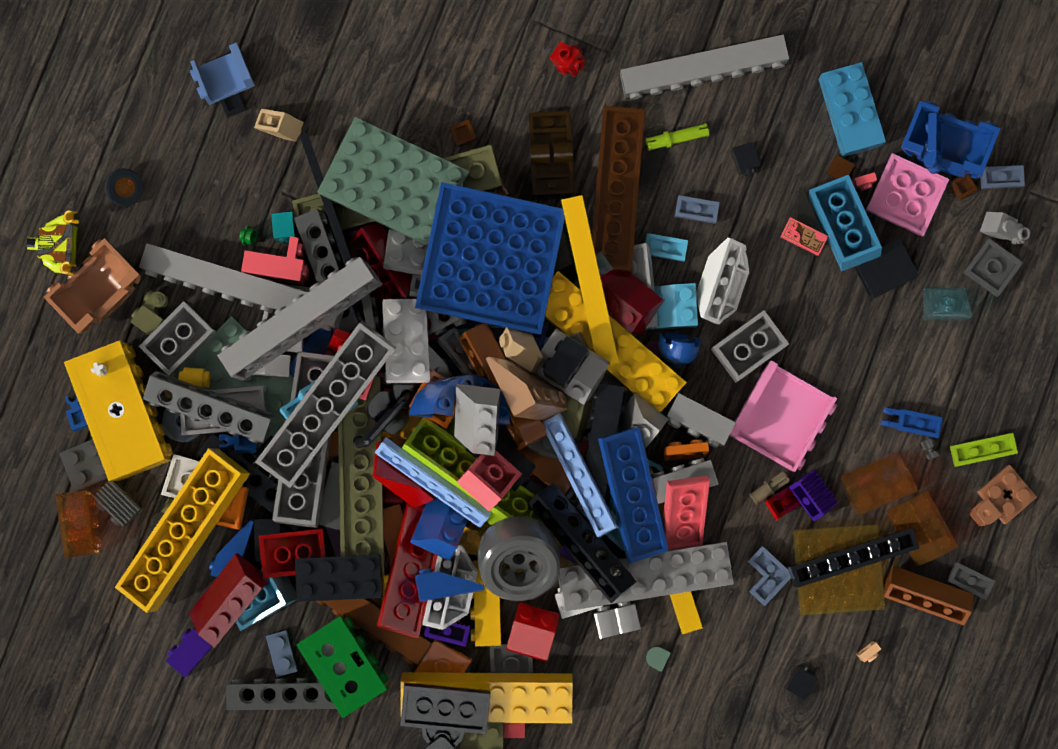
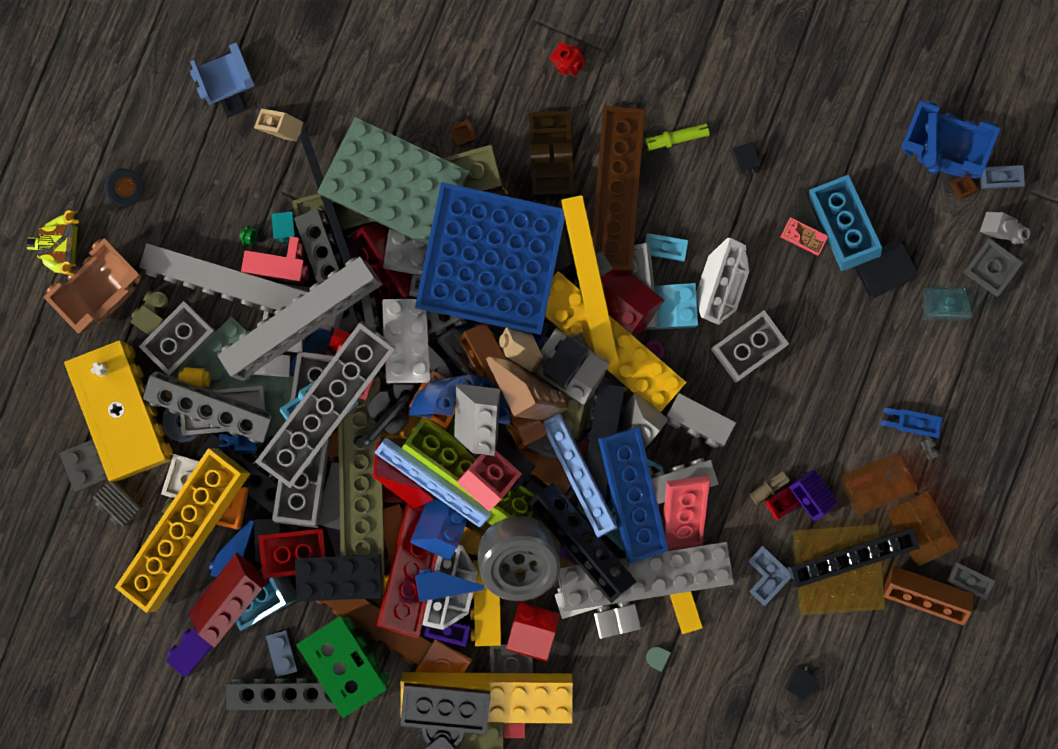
(75, 415): blue plate -> none
(78, 524): clear orange slope -> none
(677, 451): orange plate -> none
(678, 349): blue cylinder -> none
(697, 209): sand blue plate -> none
(704, 66): light grey brick -> none
(783, 417): bright pink panel -> none
(839, 167): reddish brown tile -> none
(851, 109): dark azure brick -> none
(864, 182): coral plate -> none
(869, 652): light nougat plate -> none
(907, 195): bright pink plate -> none
(983, 449): lime plate -> none
(994, 504): nougat plate -> none

